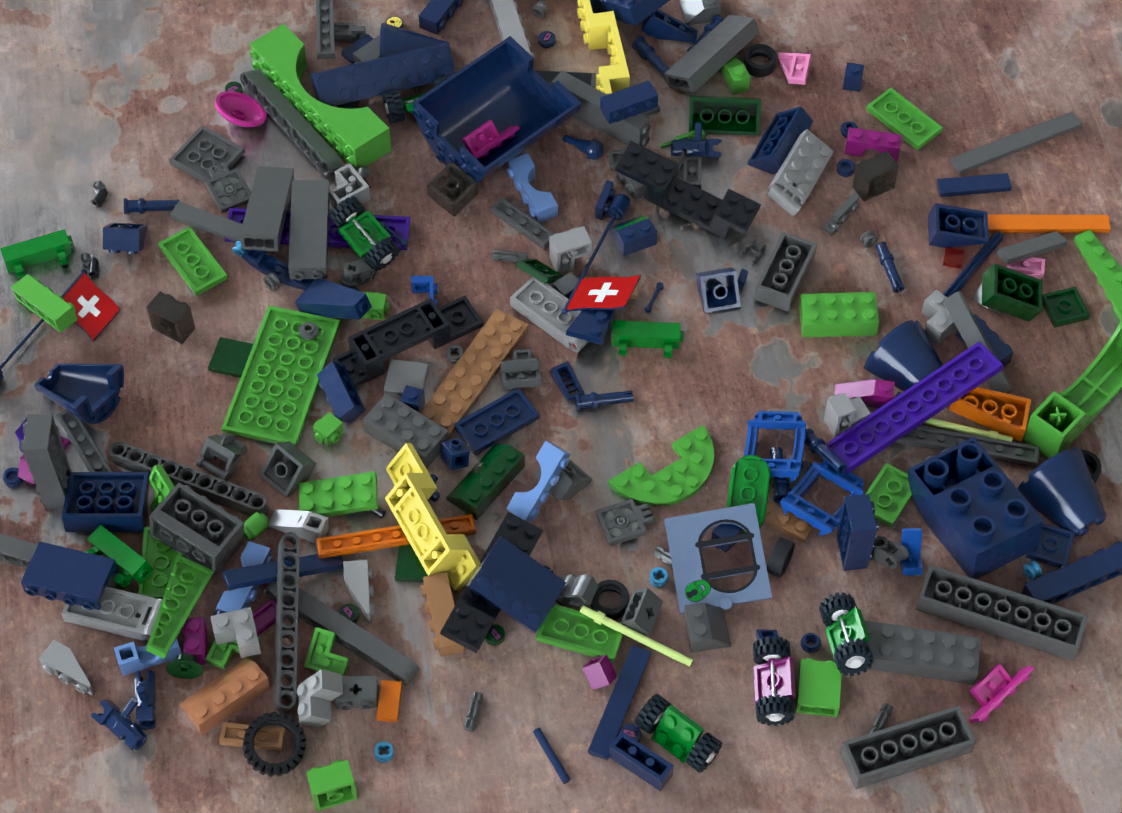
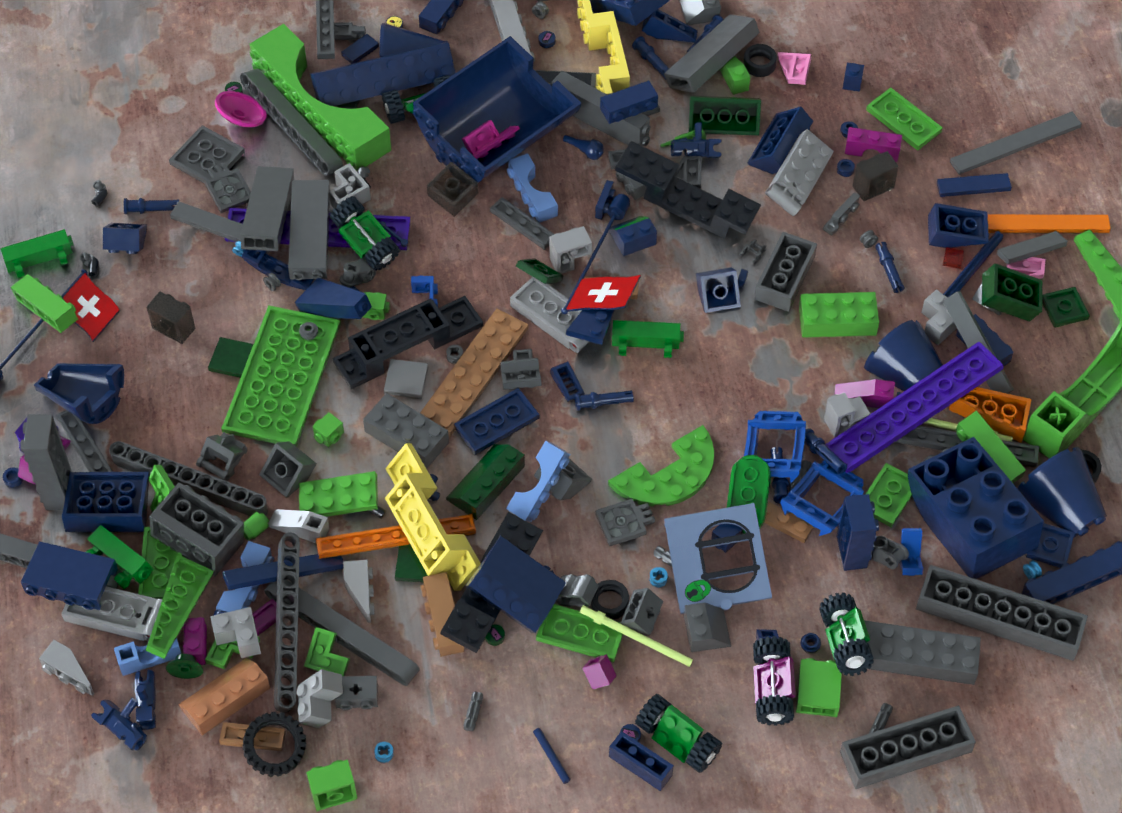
(192, 261): bright green plate -> none
(340, 392): dark blue brick -> none
(350, 611): tile -> none
(368, 51): dark grey slope -> none
(389, 701): orange tile -> none
(413, 398): dark blue brick -> none
(455, 454): dark blue brick -> none
(509, 256): dark grey axle -> none
(566, 284): dark grey brick -> none
(619, 702): dark blue tile -> none
(659, 286): dark blue hinge -> none
(780, 556): black tyre -> none
(977, 427): none -> bright green brick
(994, 688): dark pink bracket -> none

